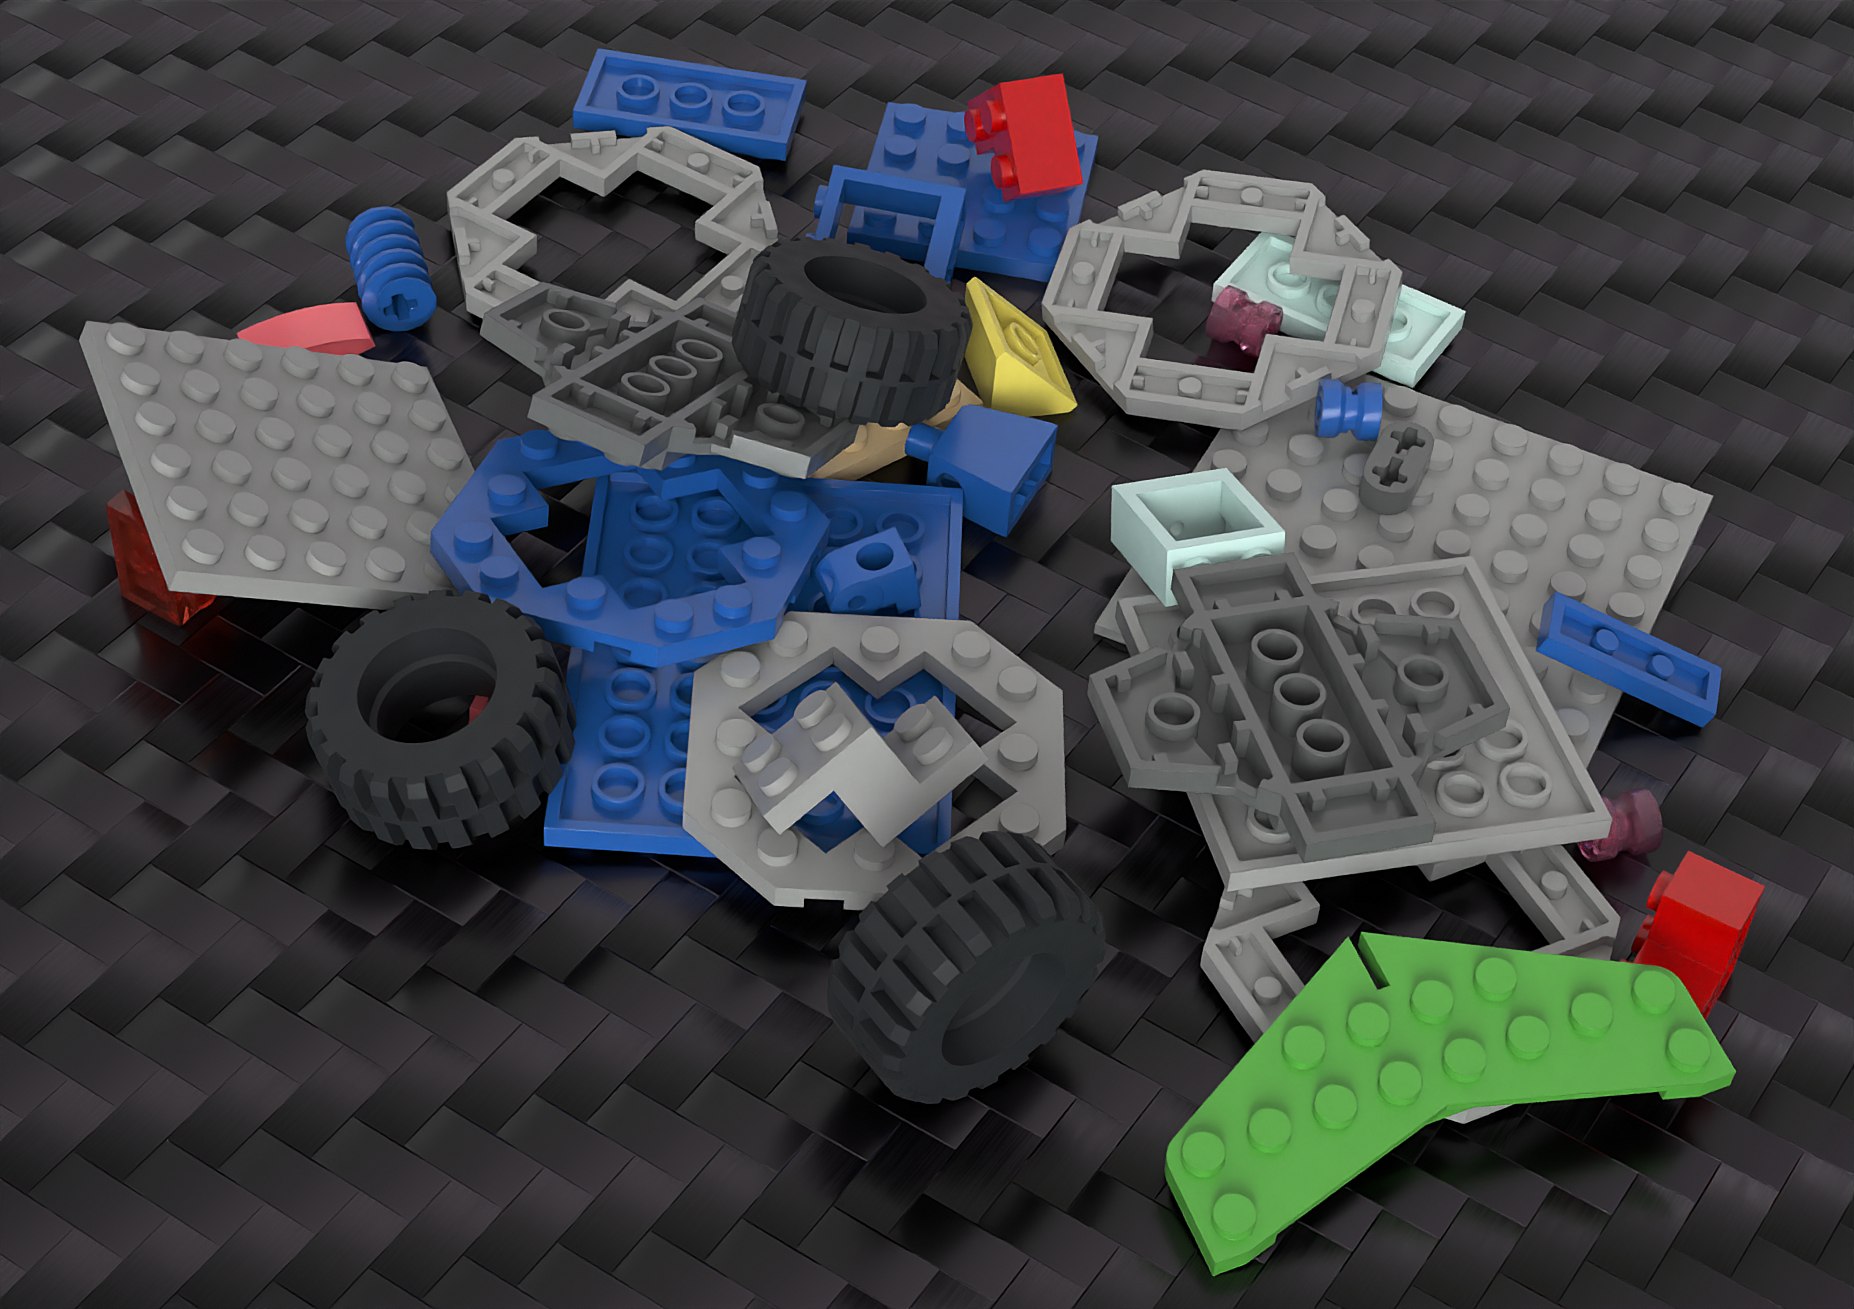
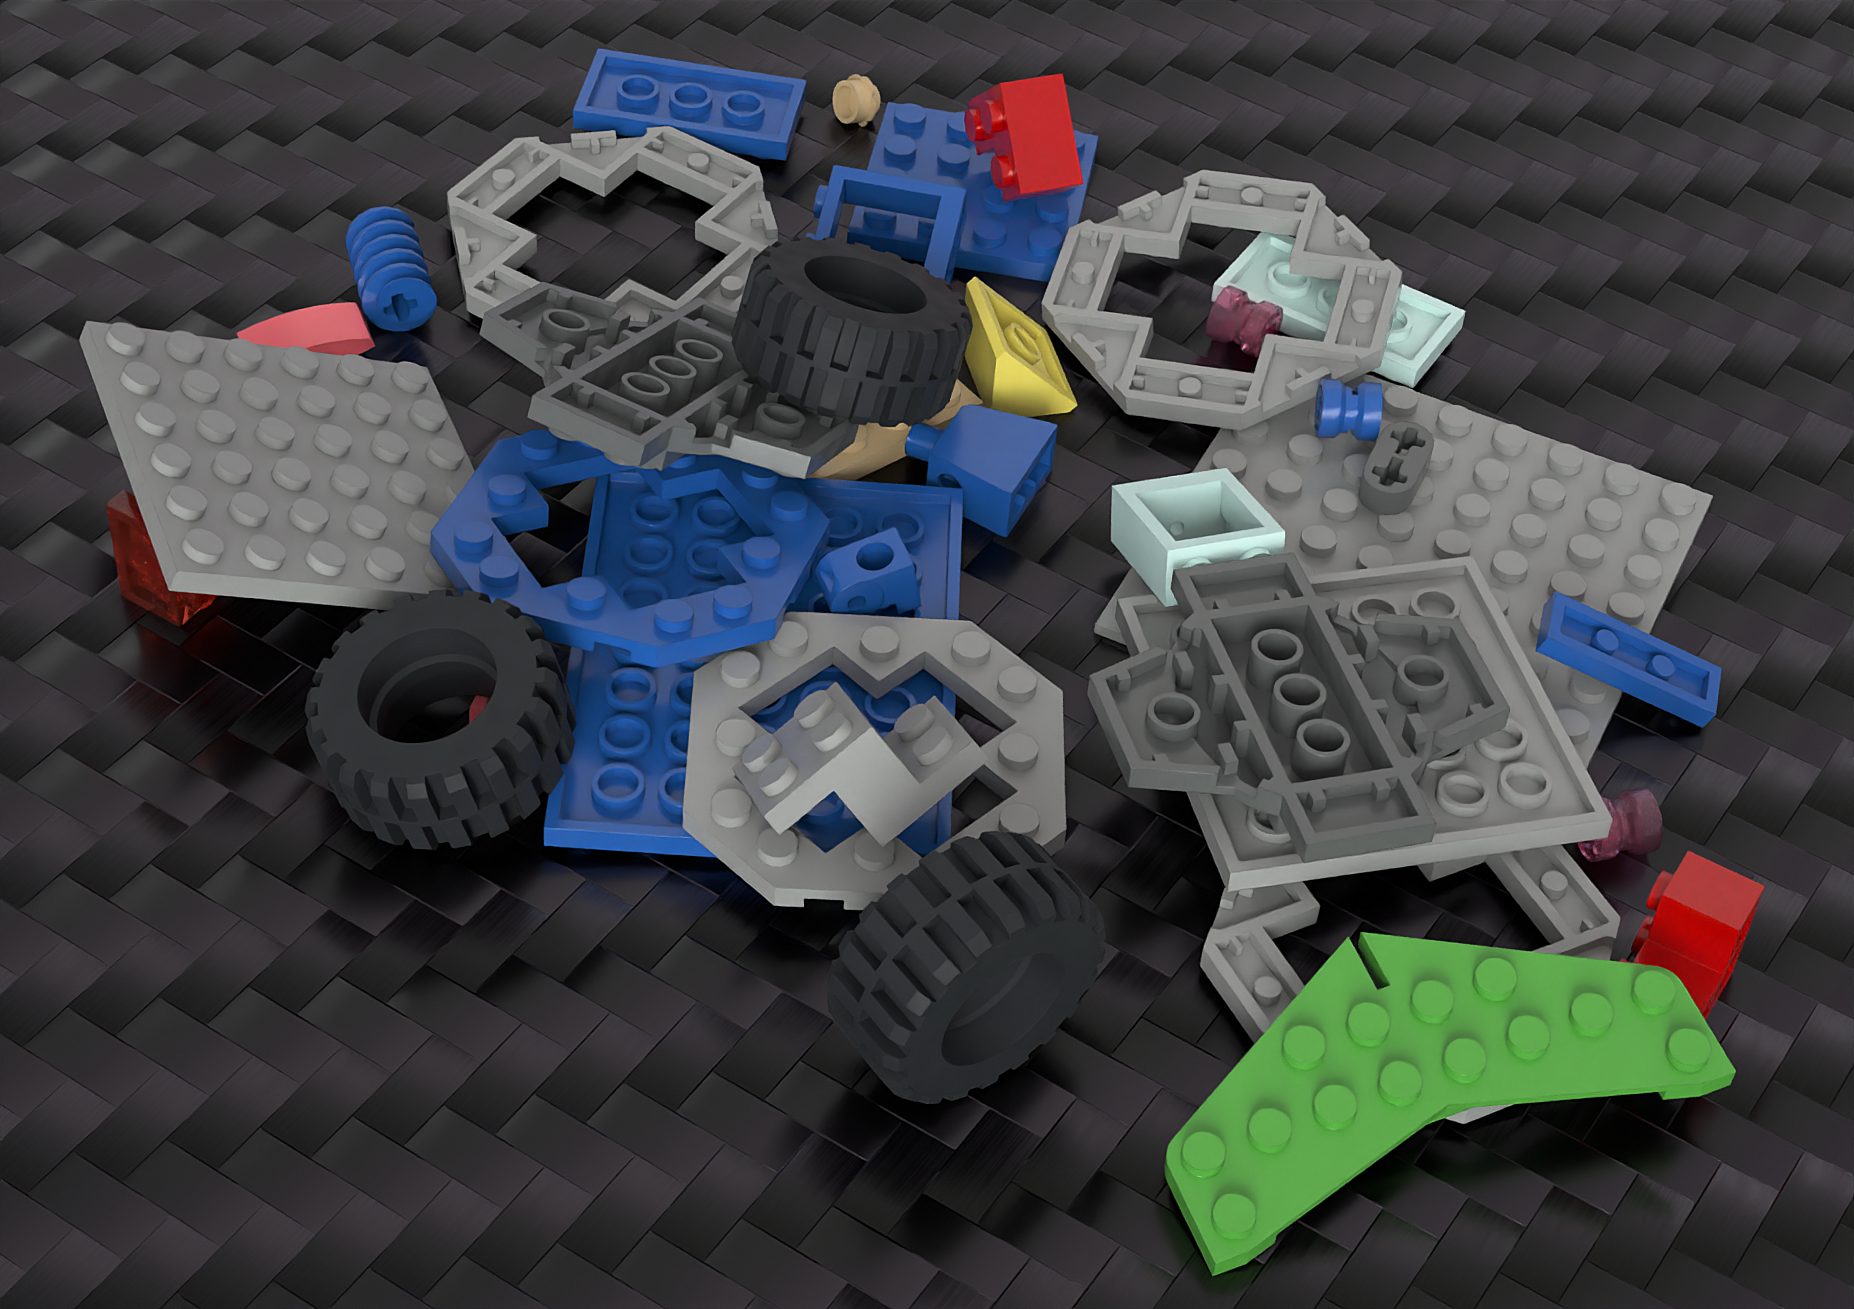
(856, 100): none -> tan plate

